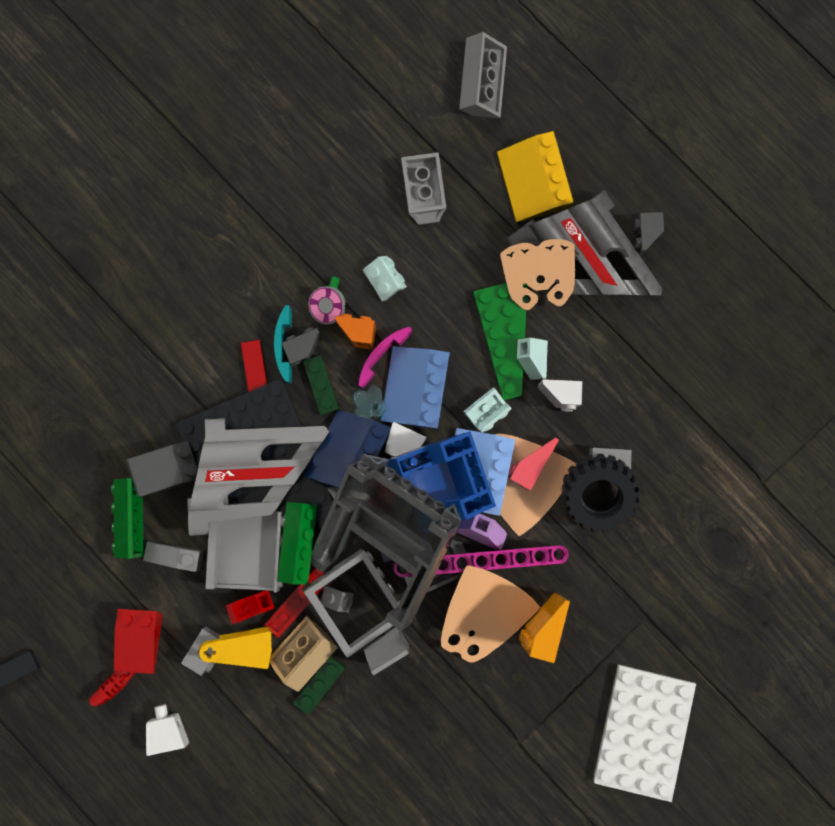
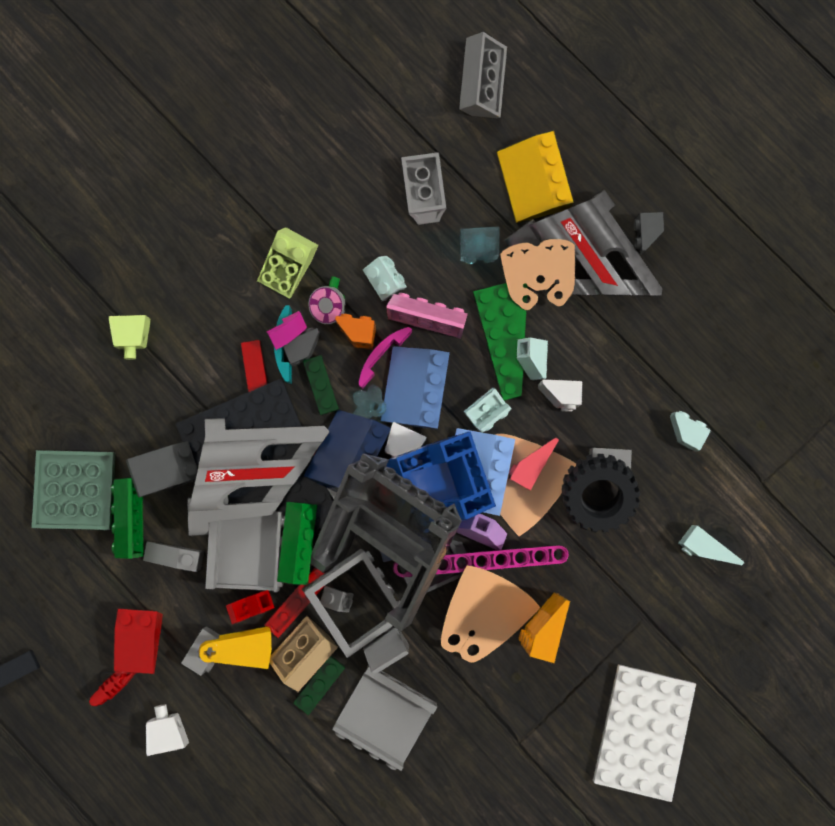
(73, 490): none -> sand green plate
(129, 333): none -> yellowish green torso
(287, 262): none -> yellowish green slope
(289, 330): none -> dark pink slope
(384, 717): none -> light grey panel
(426, 315): none -> bright pink slope
(479, 244): none -> clear light blue slope
(689, 432): none -> light aqua slope
(701, 544): none -> light aqua slope

